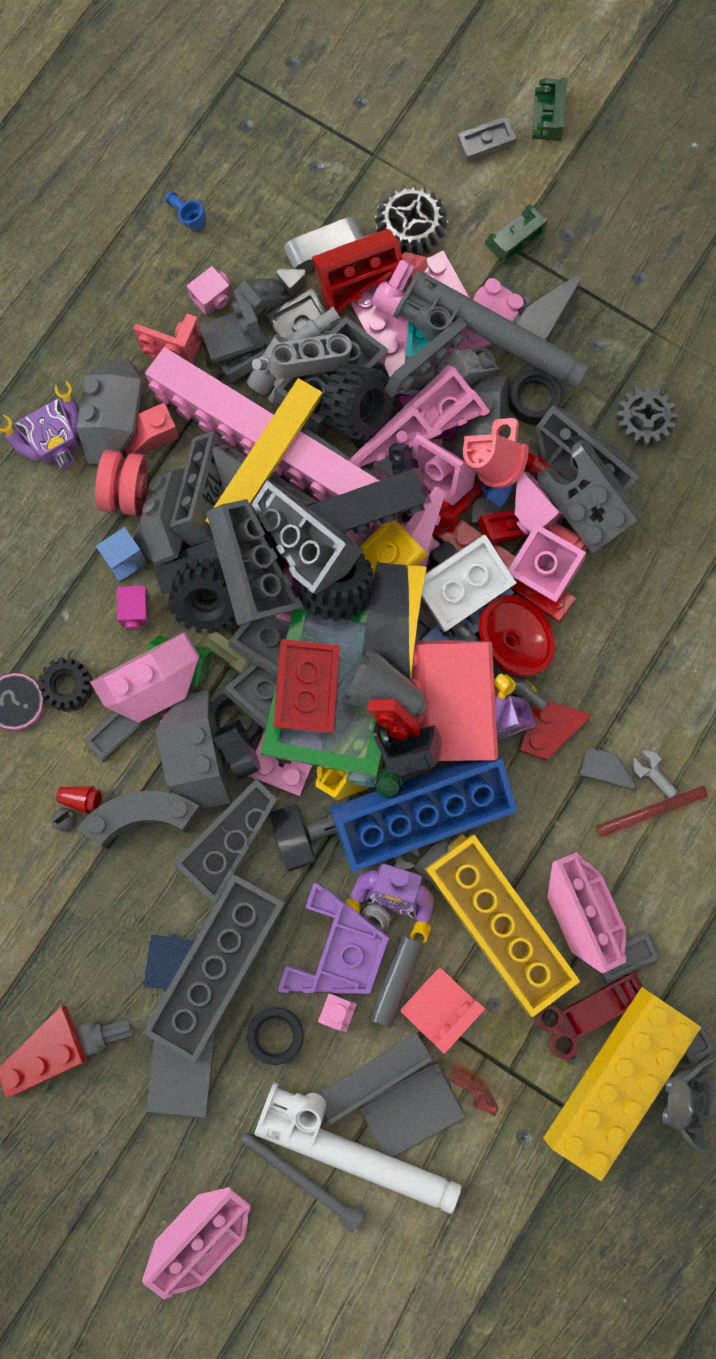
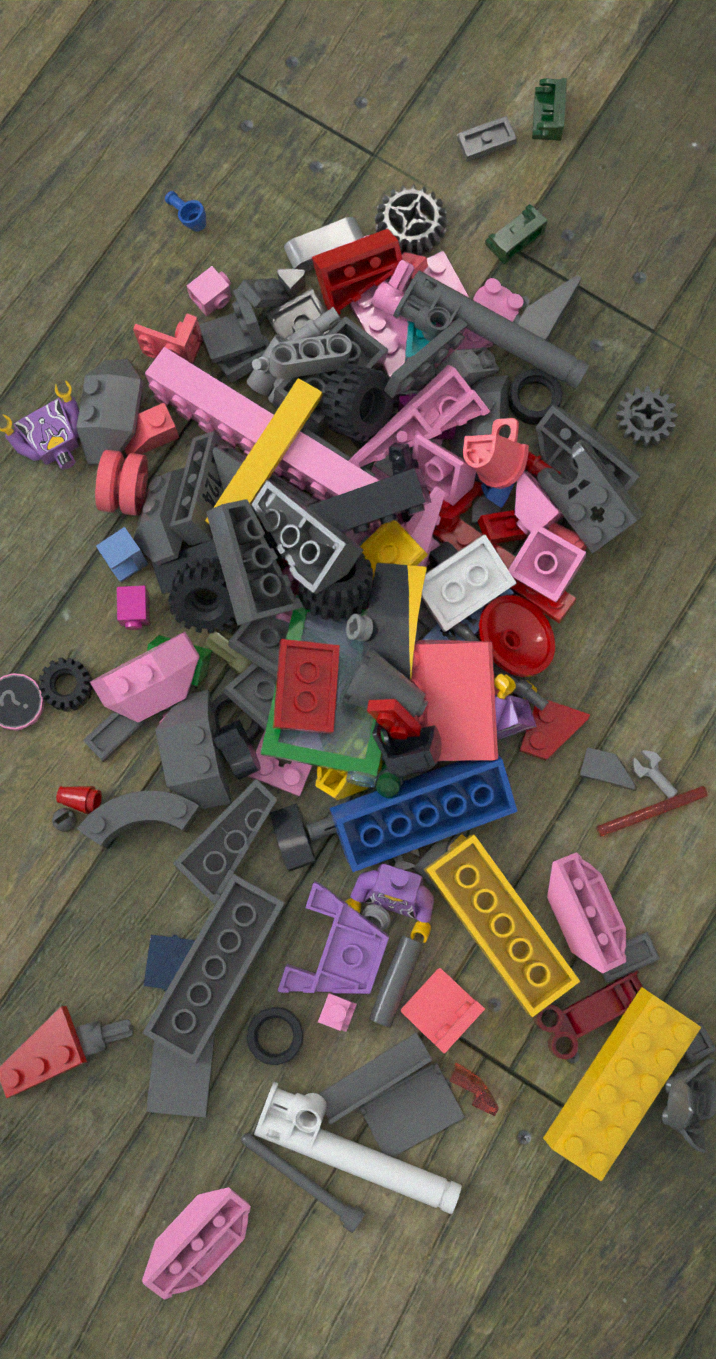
(359, 627): none -> light grey bush

